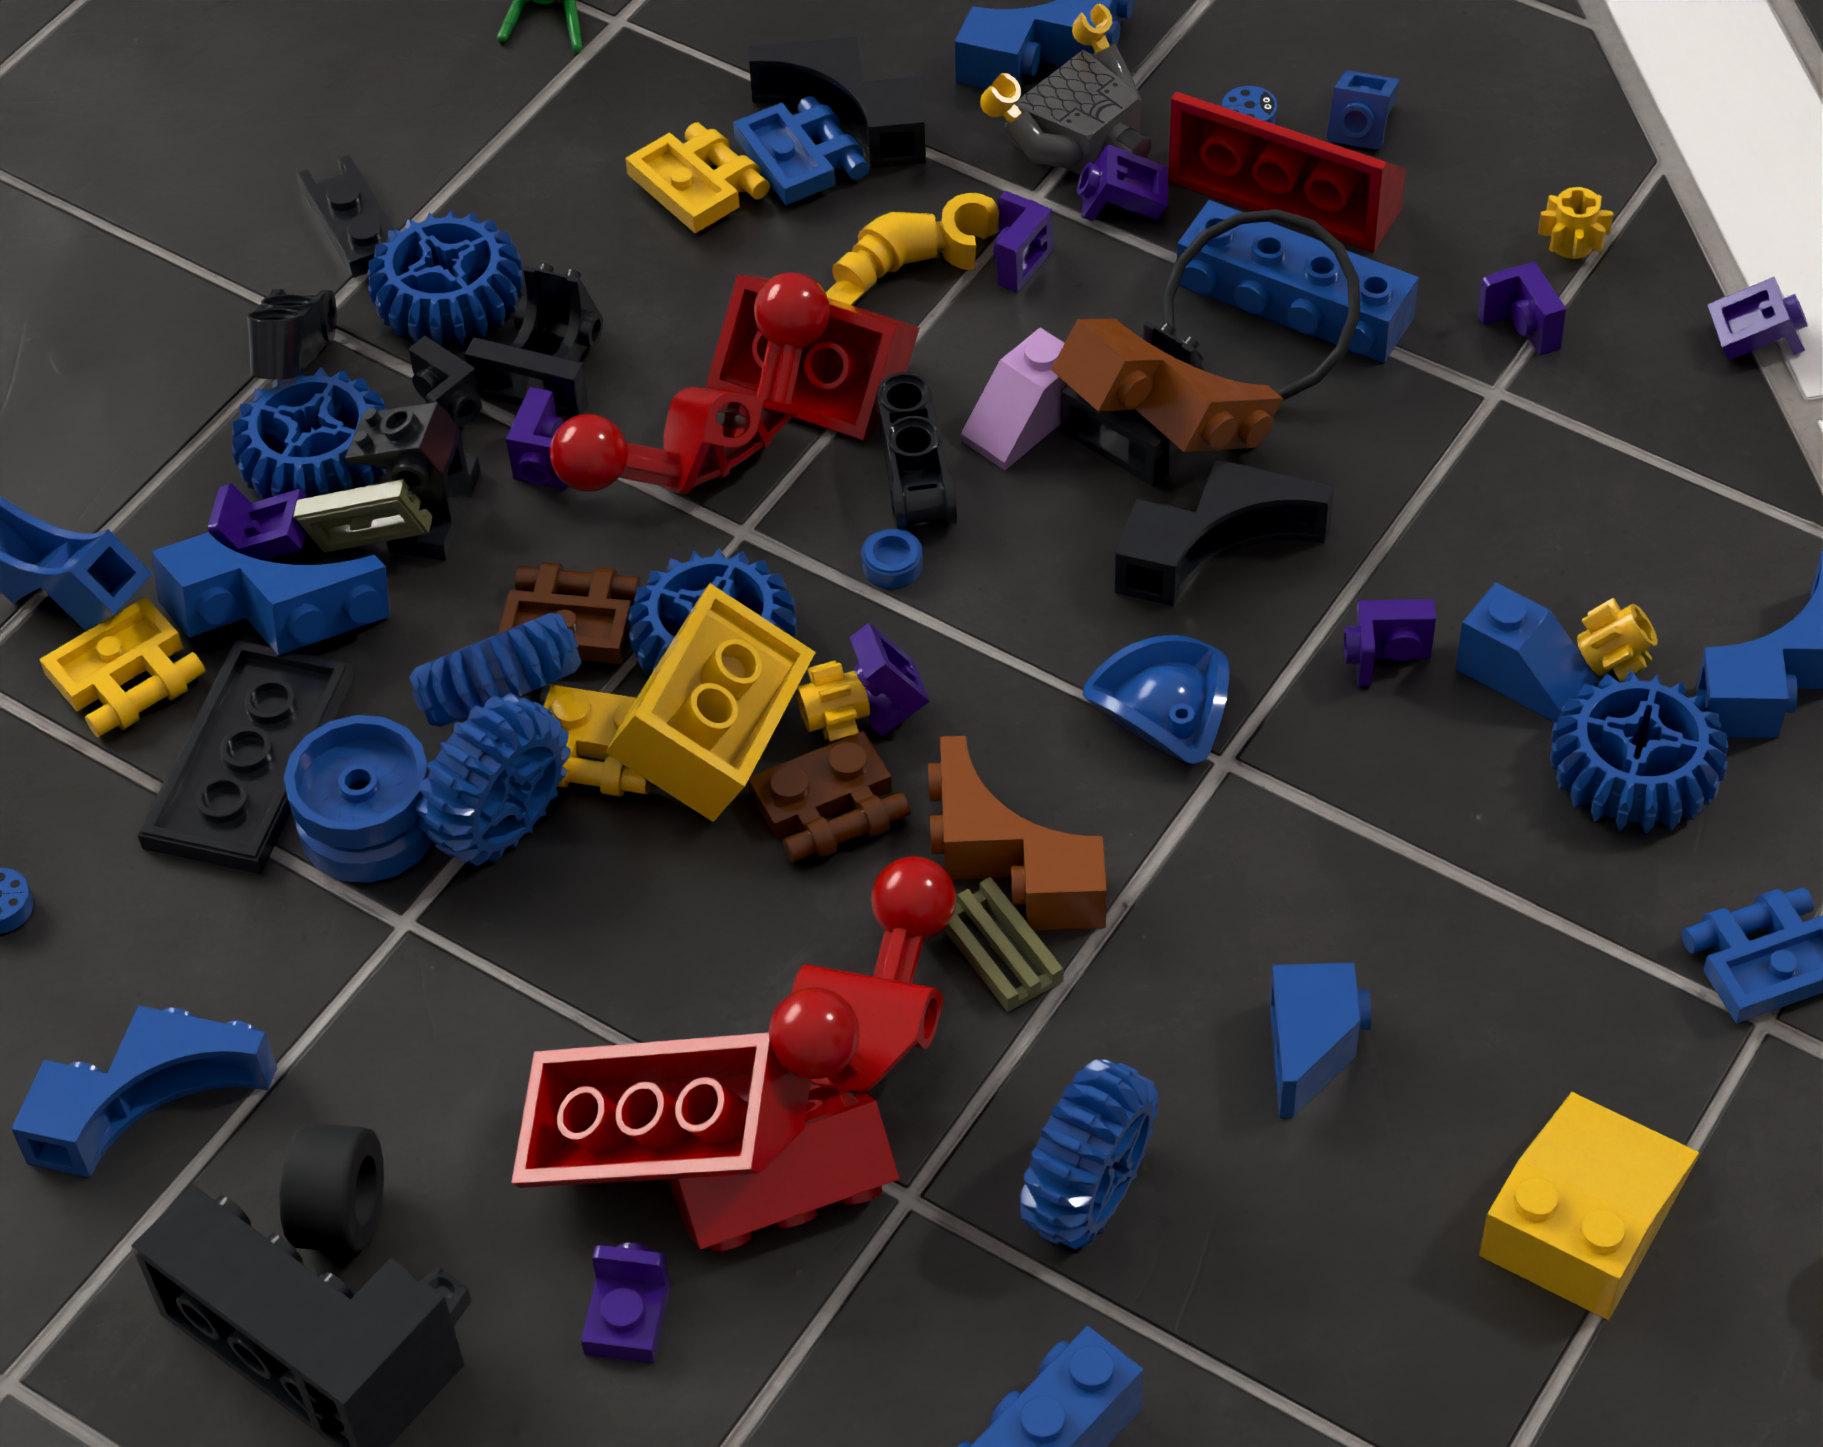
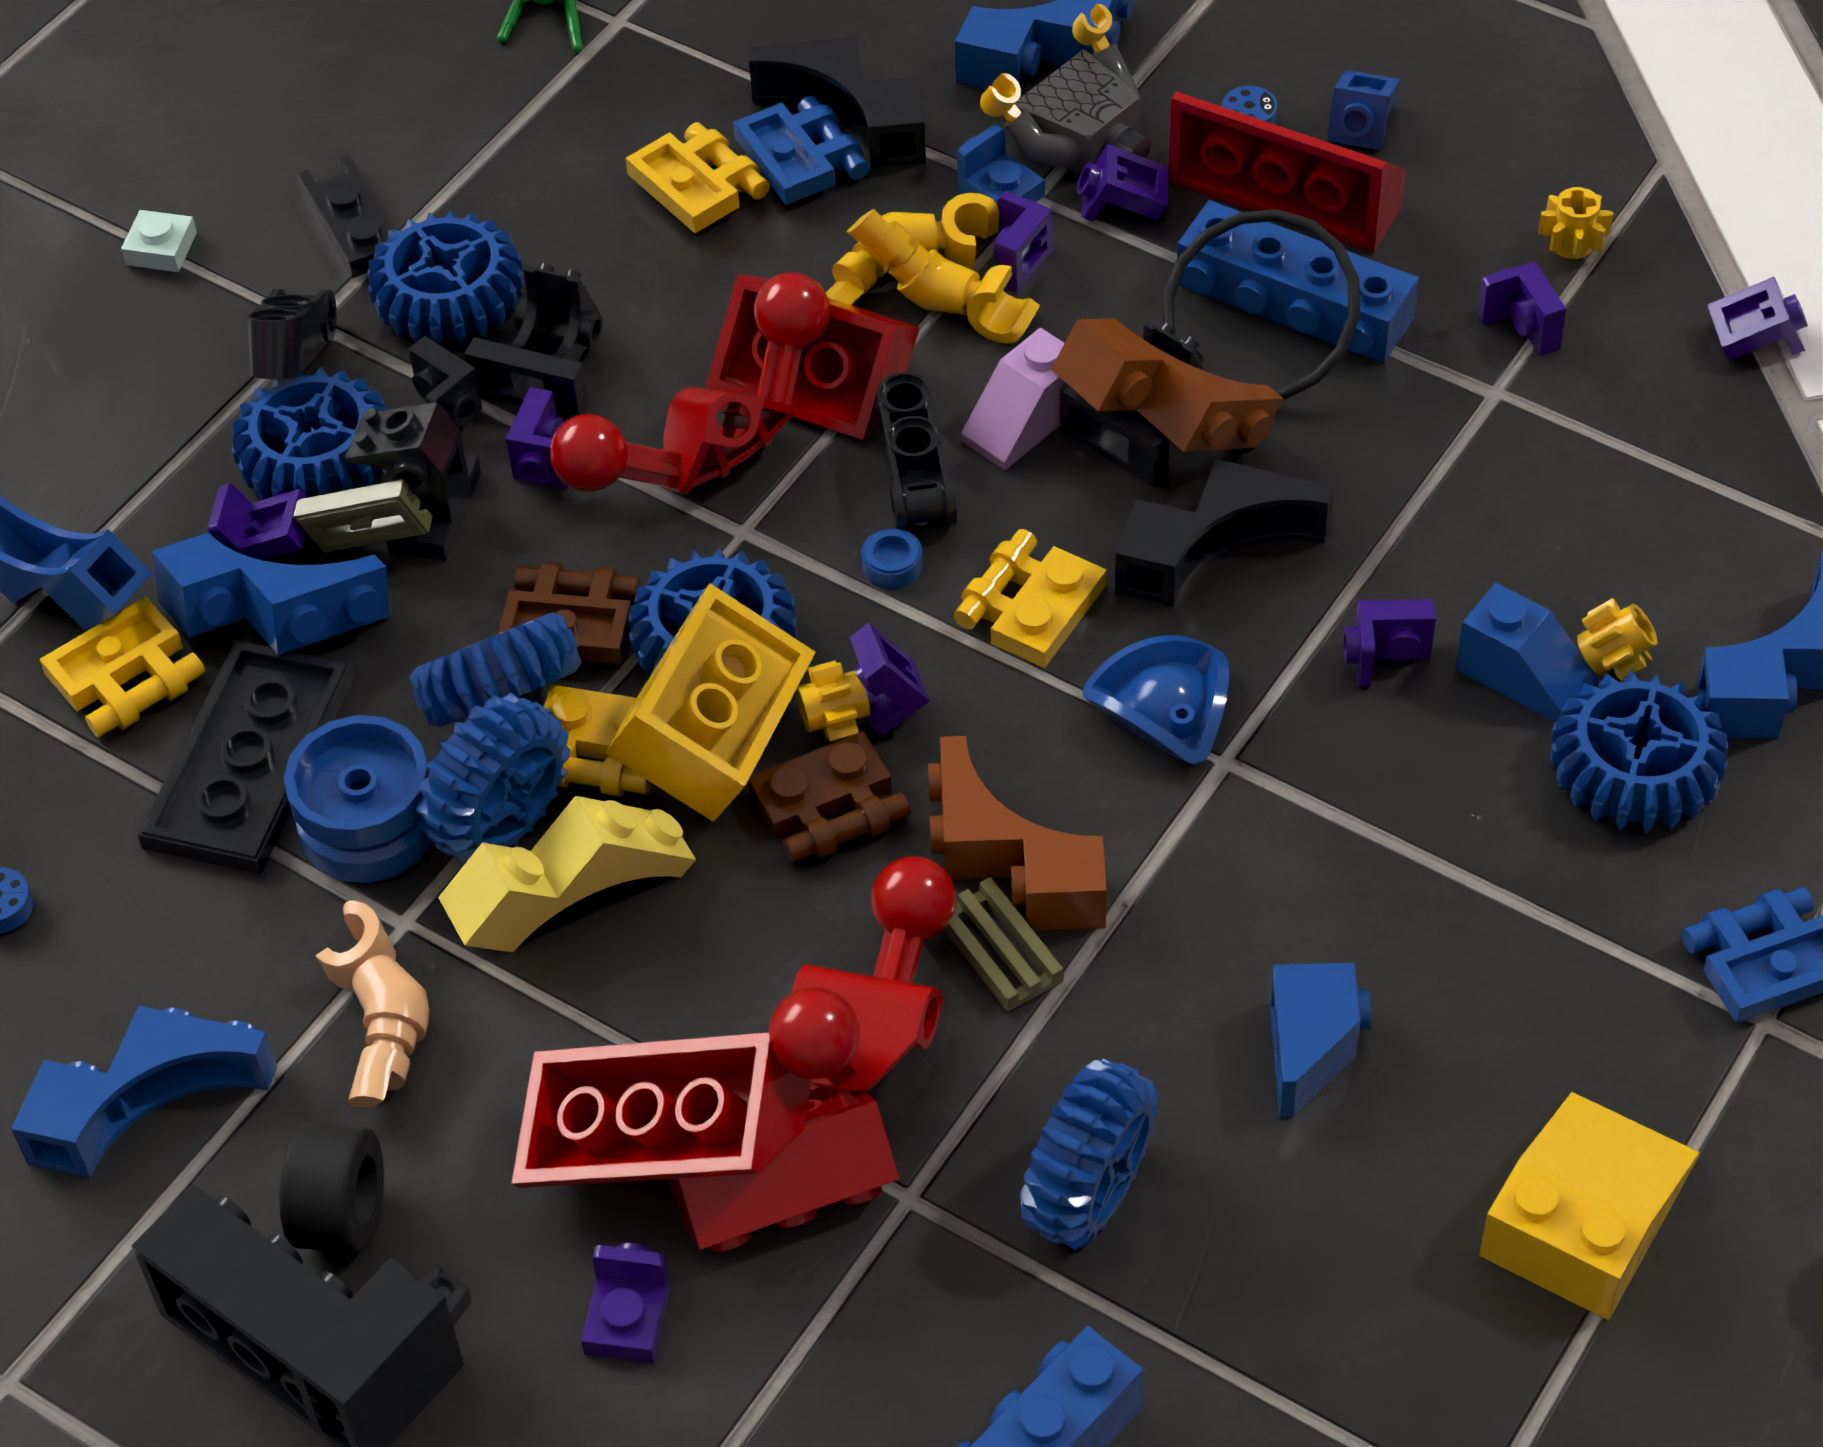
(158, 240): none -> light aqua plate
(392, 1004): none -> light nougat piece
(590, 846): none -> light yellow arch
(945, 285): none -> yellow piece
(990, 171): none -> blue bracket
(1045, 608): none -> yellow plate

